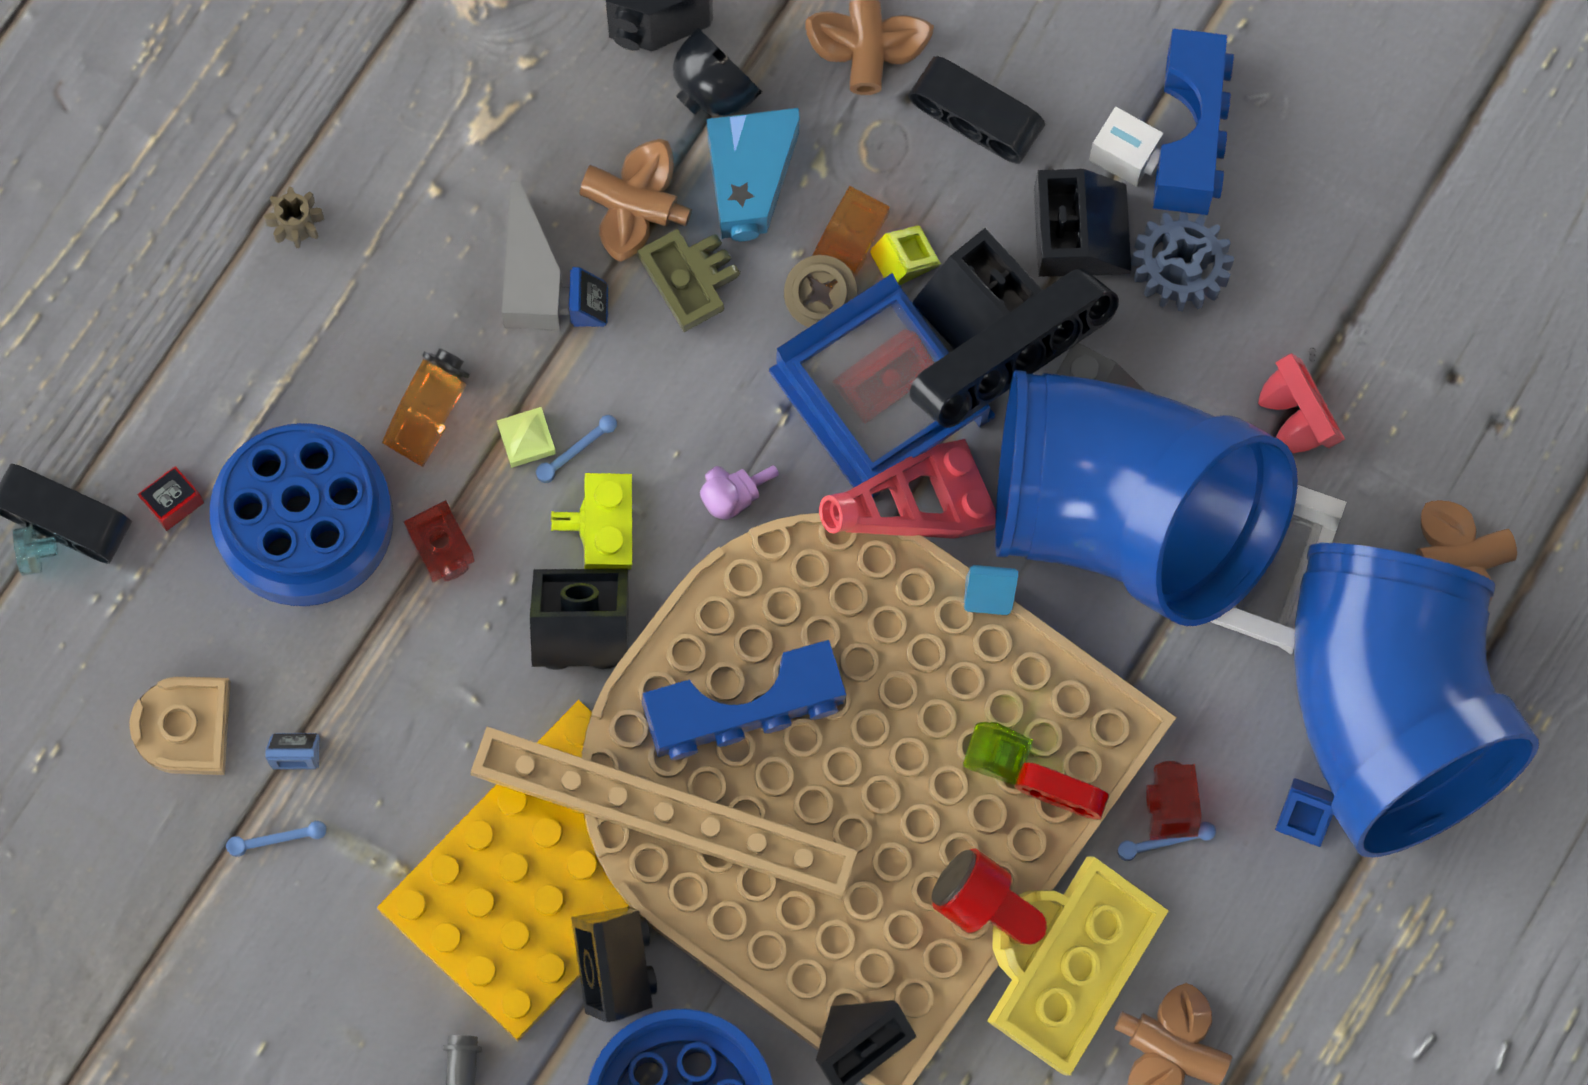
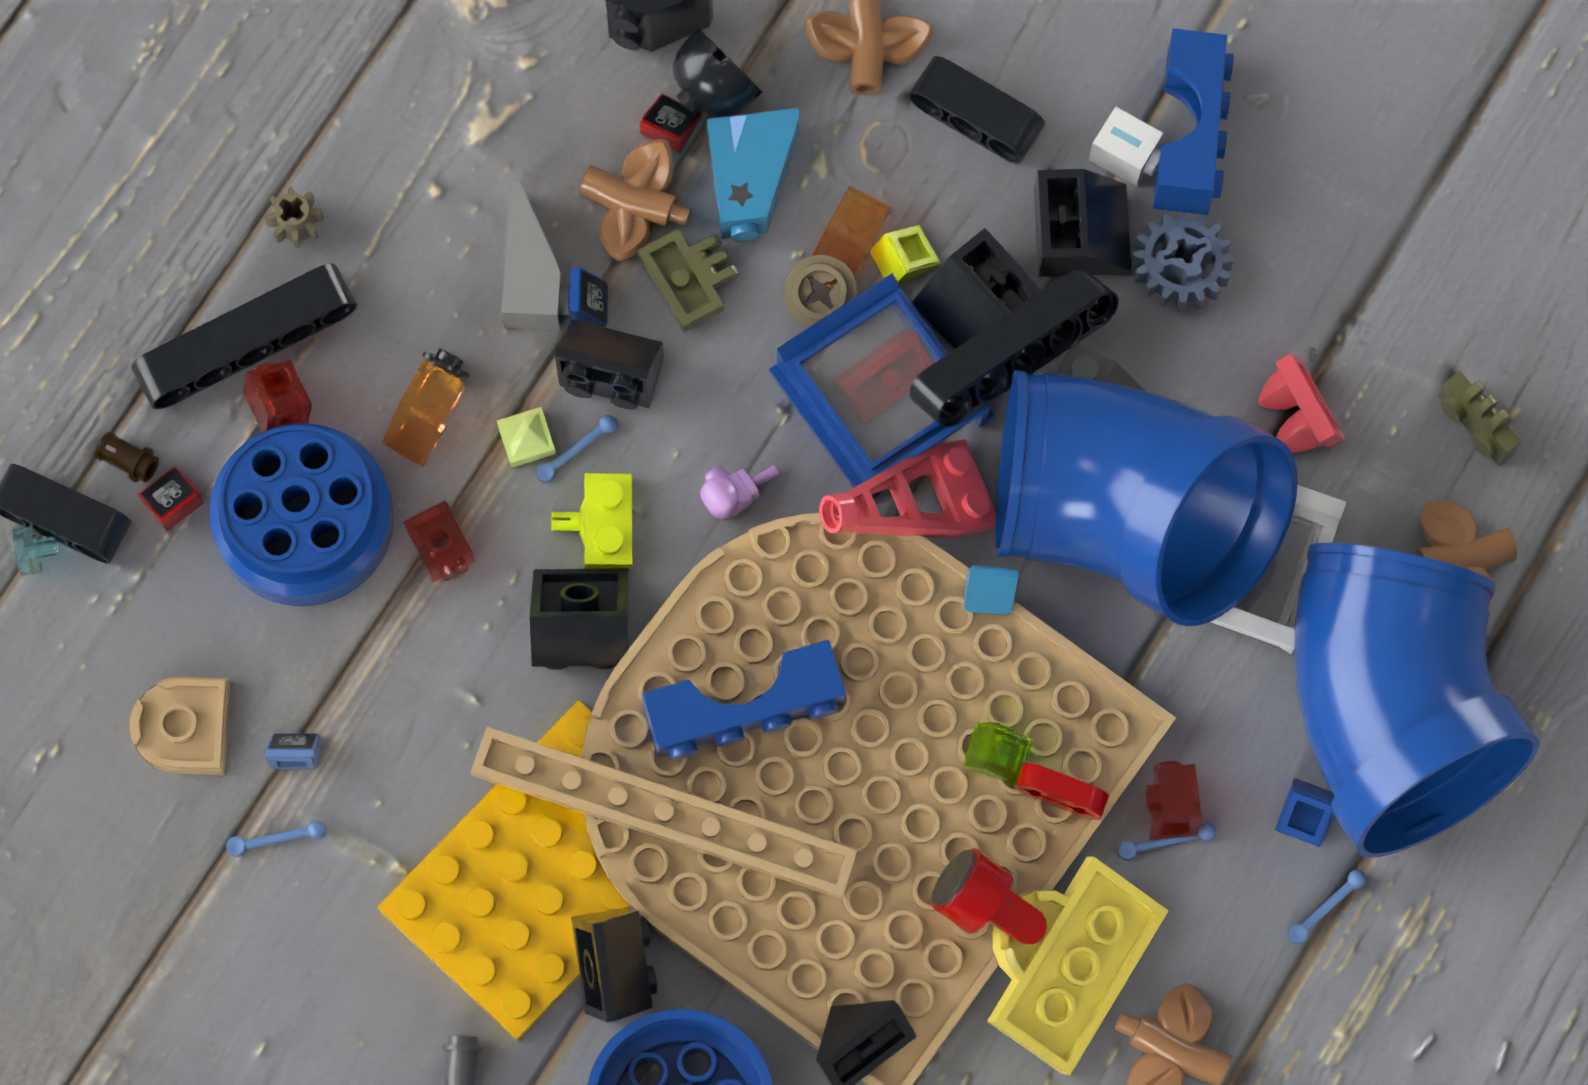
(137, 462): none -> dark brown pin
(244, 336): none -> black beam
(276, 395): none -> clear red brick
(608, 364): none -> black slope
(669, 121): none -> slope
(1298, 933): none -> medium blue hinge
(1487, 425): none -> olive hinge

